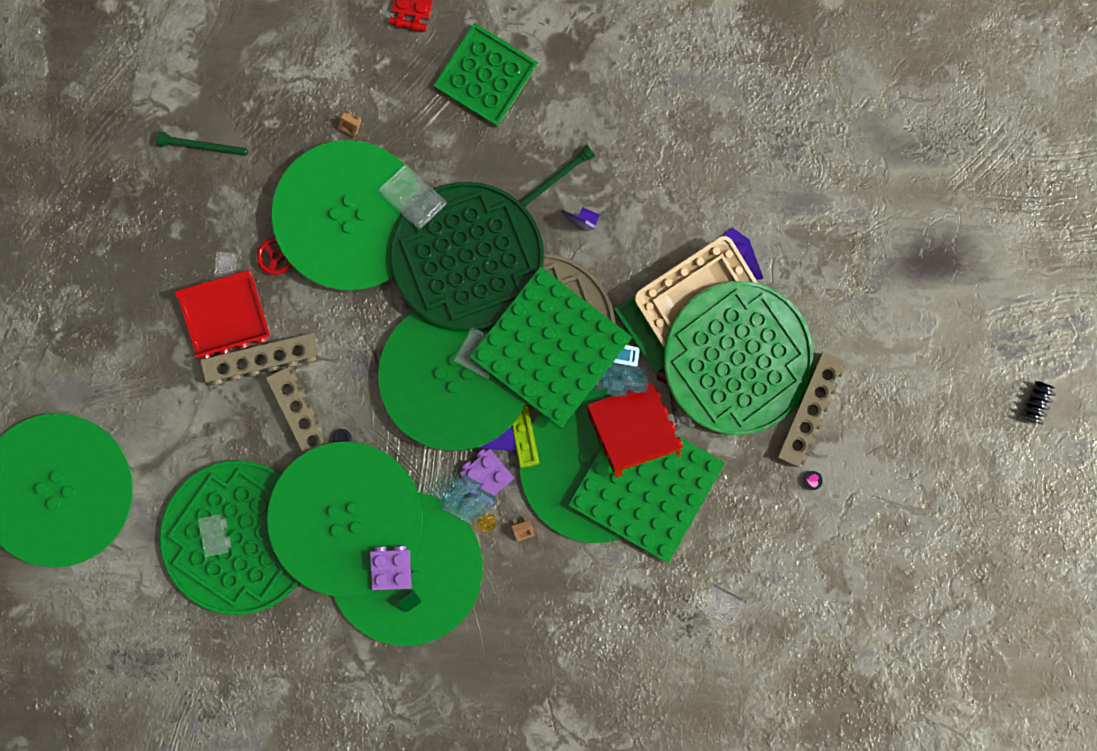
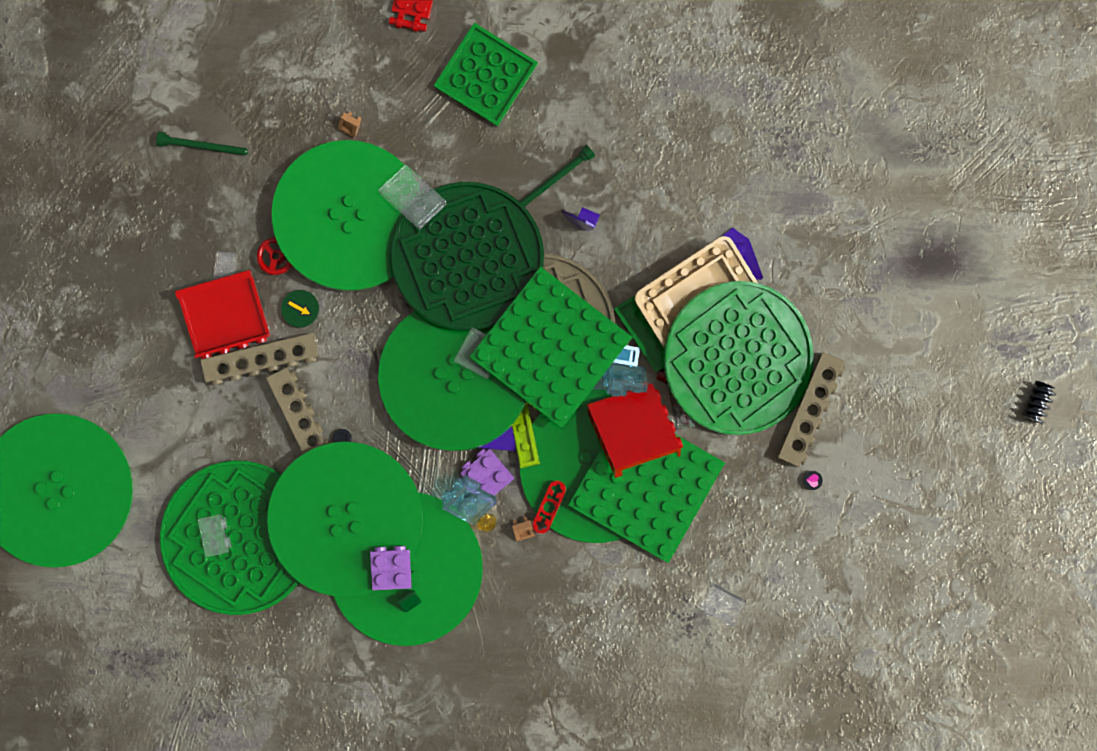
(300, 308): none -> dark green tile
(541, 509): none -> red beam

